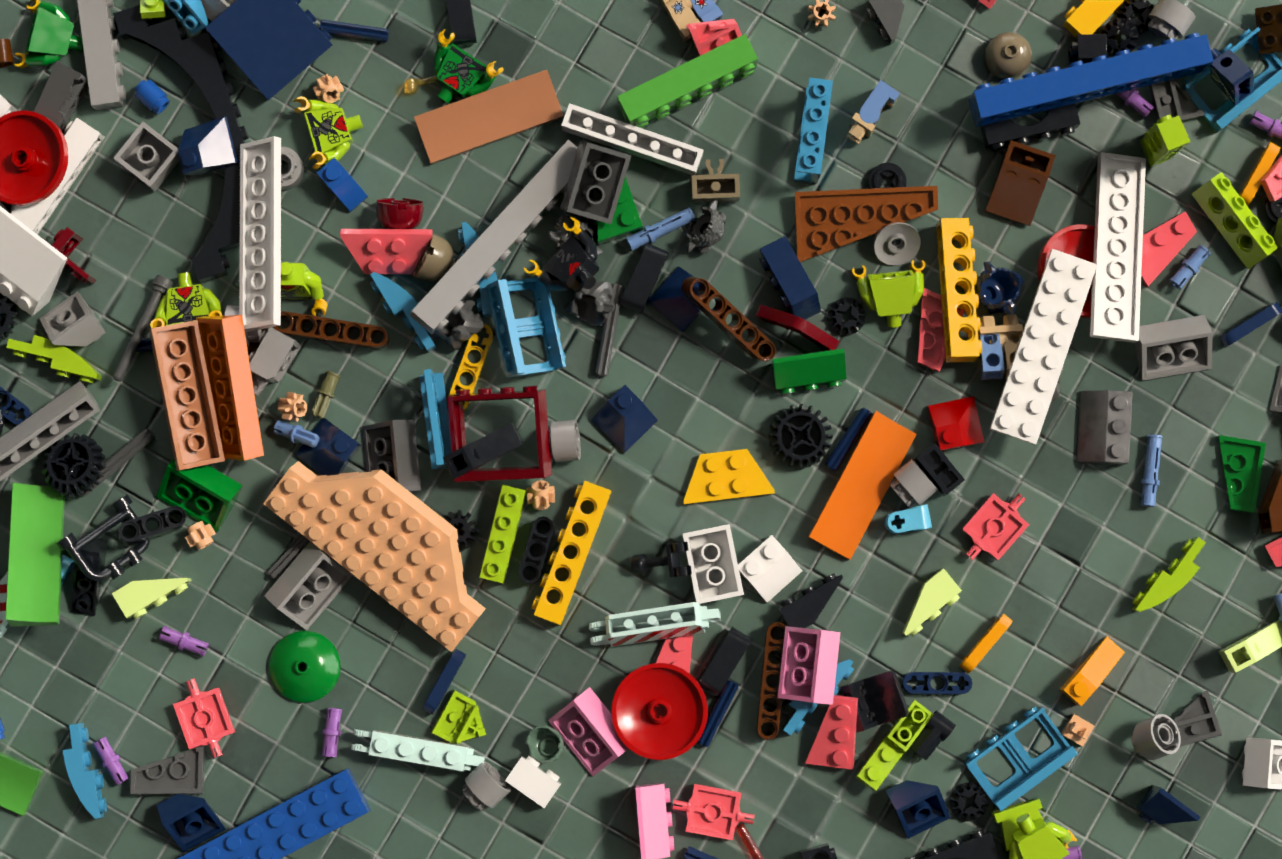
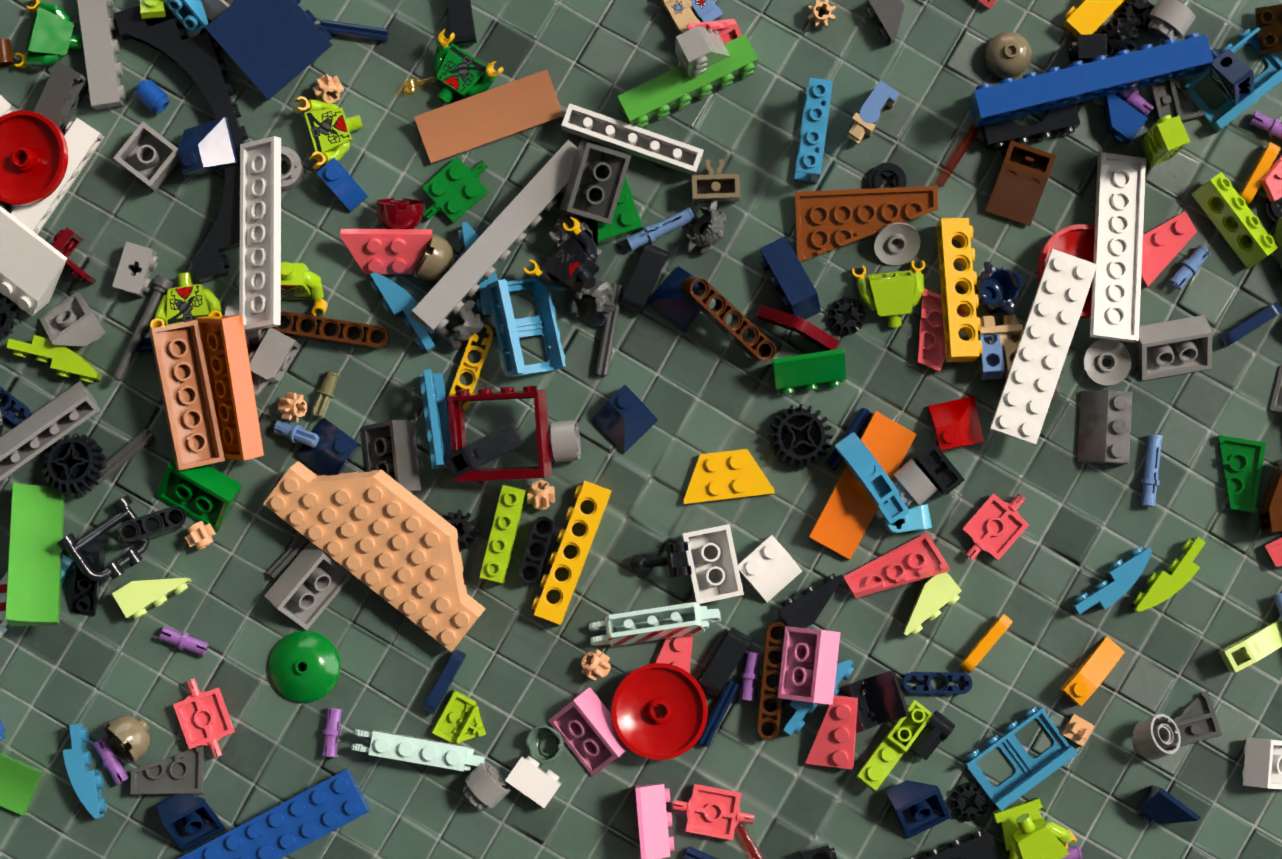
(129, 736): none -> dark tan cylinder
(132, 257): none -> light grey brick
(455, 189): none -> green plate
(595, 665): none -> light nougat gear
(699, 49): none -> light grey wedge
(750, 676): none -> medium lavender pin
(872, 478): none -> dark azure slope
(903, 565): none -> coral wing
(957, 155): none -> clear red bar
(1119, 362): none -> light grey dish
(1122, 119): none -> blue slope
(1122, 578): none -> dark azure slope

